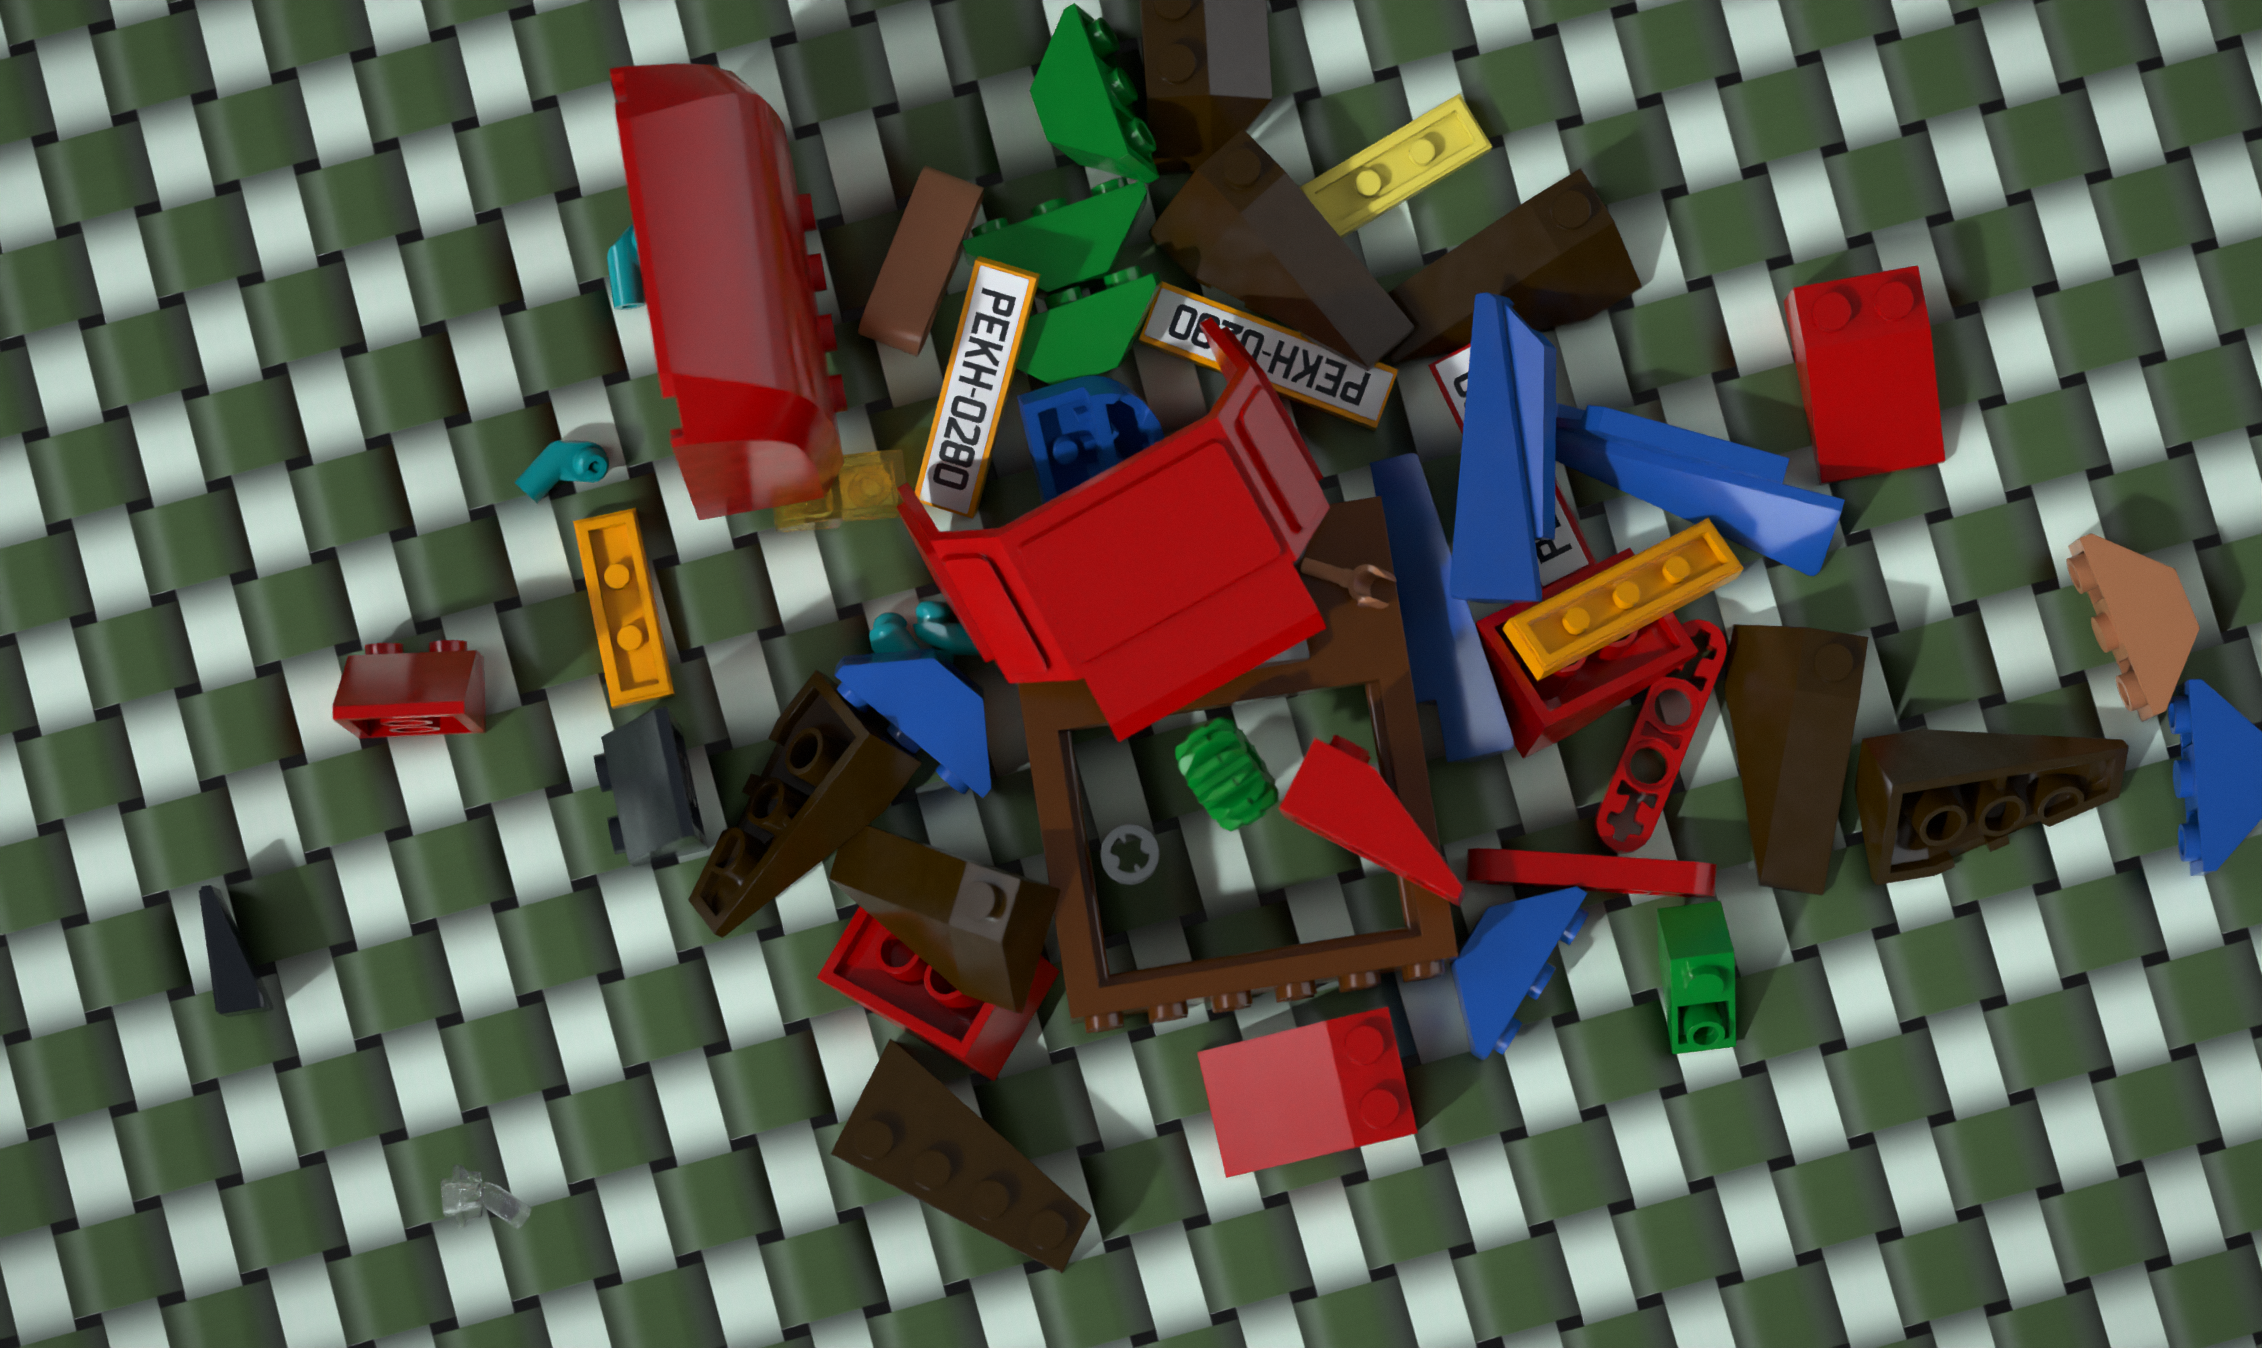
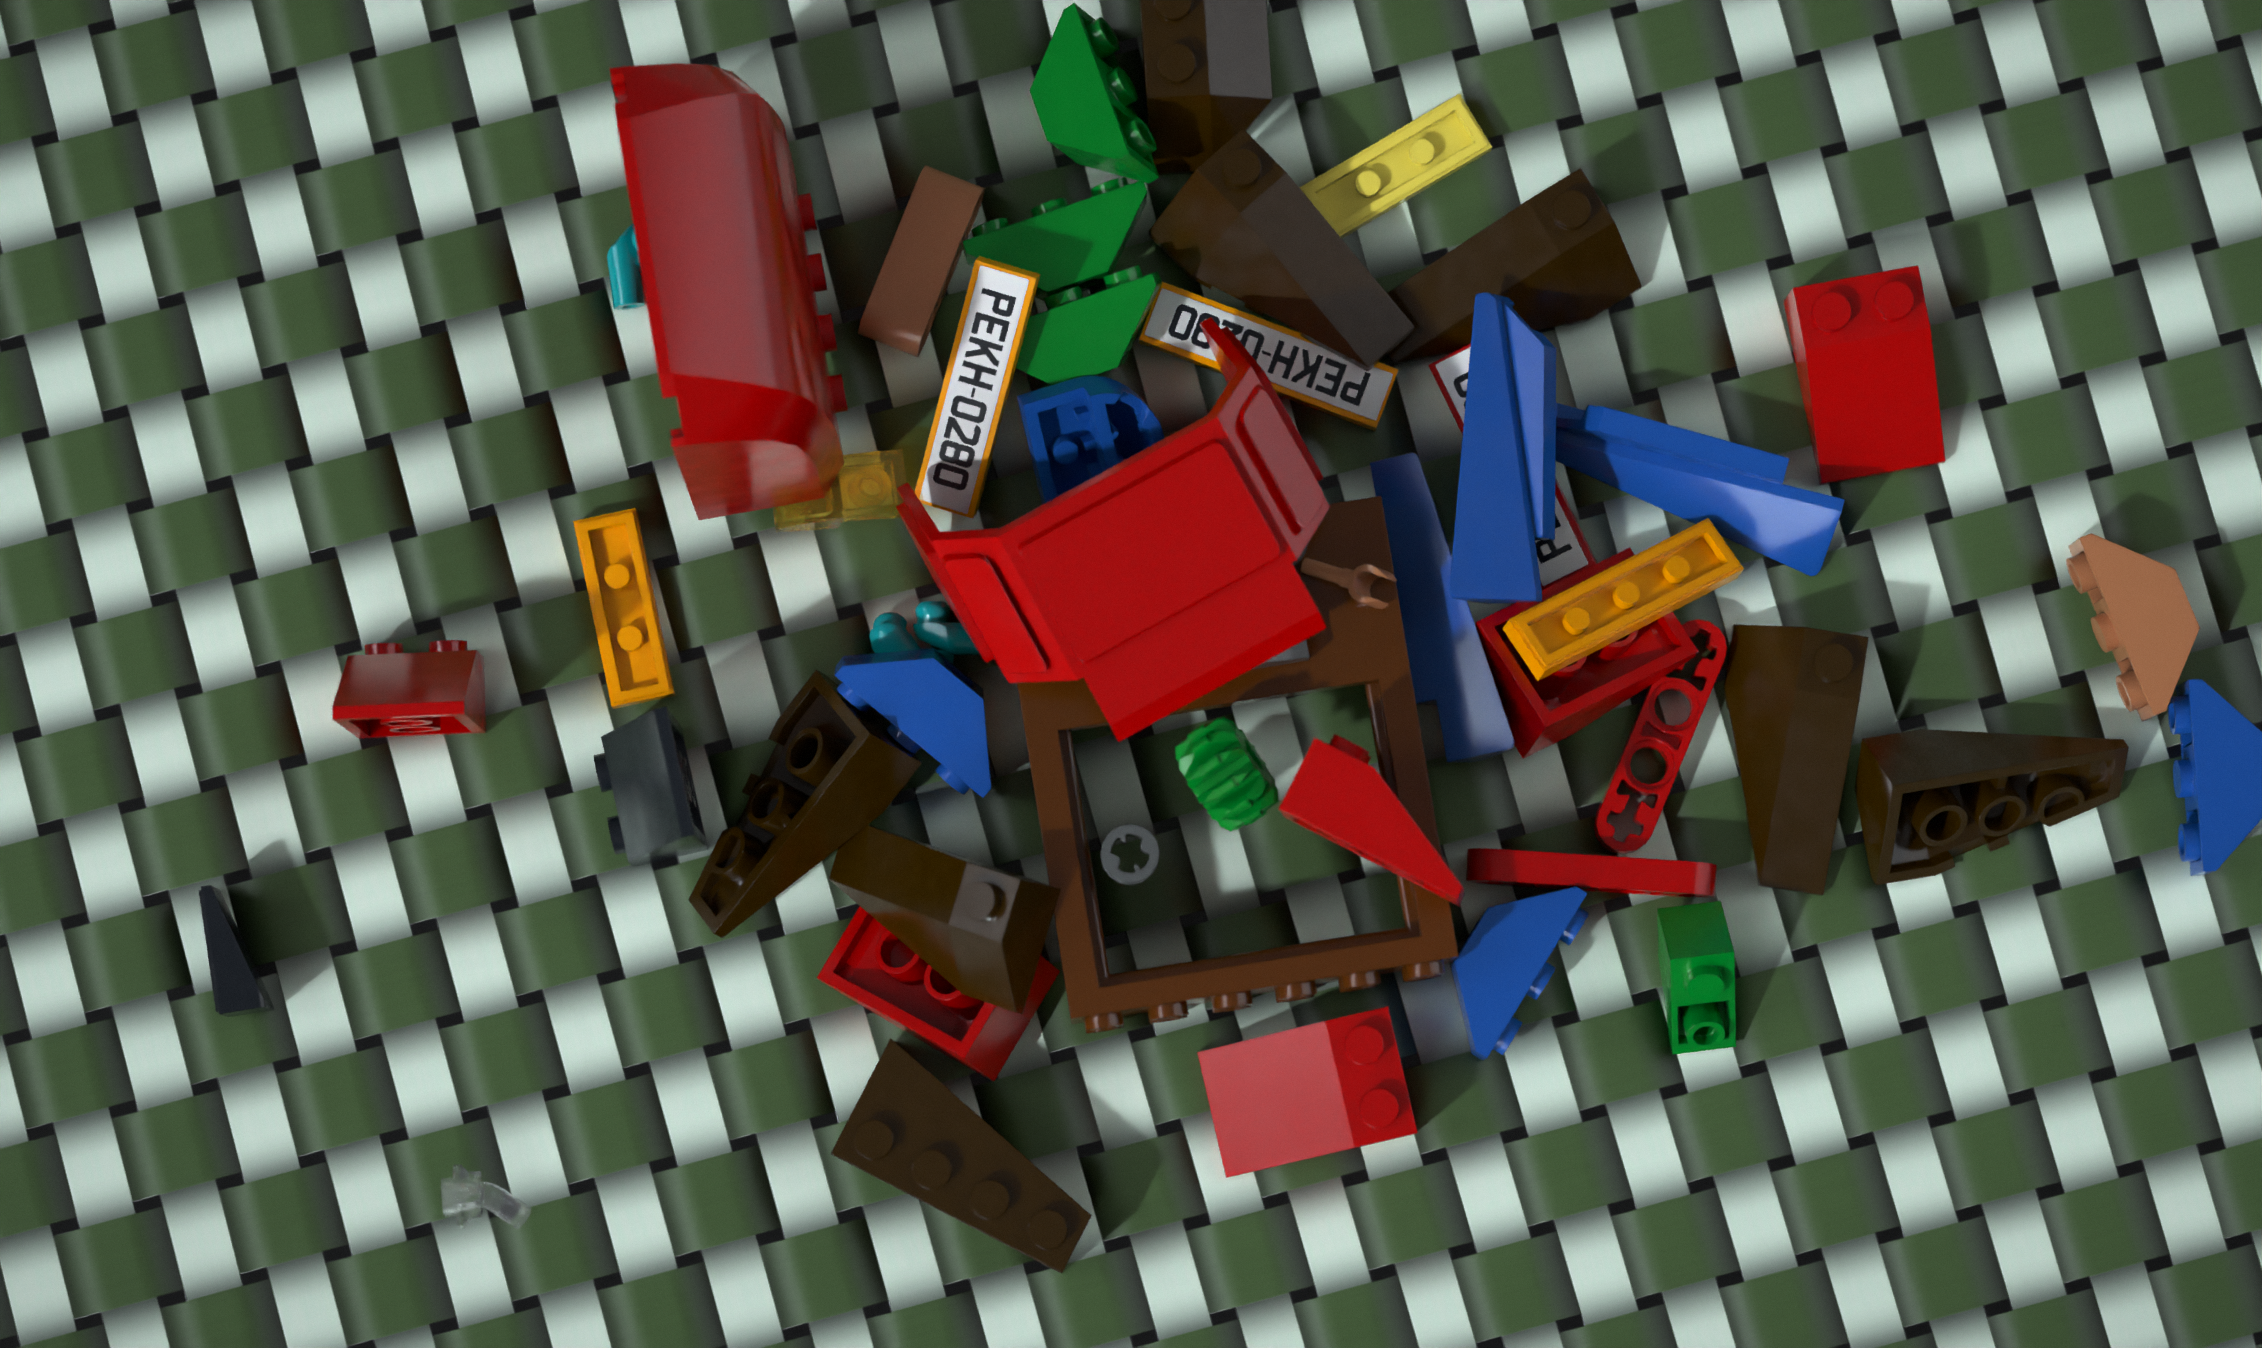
(564, 462): teal arm -> none

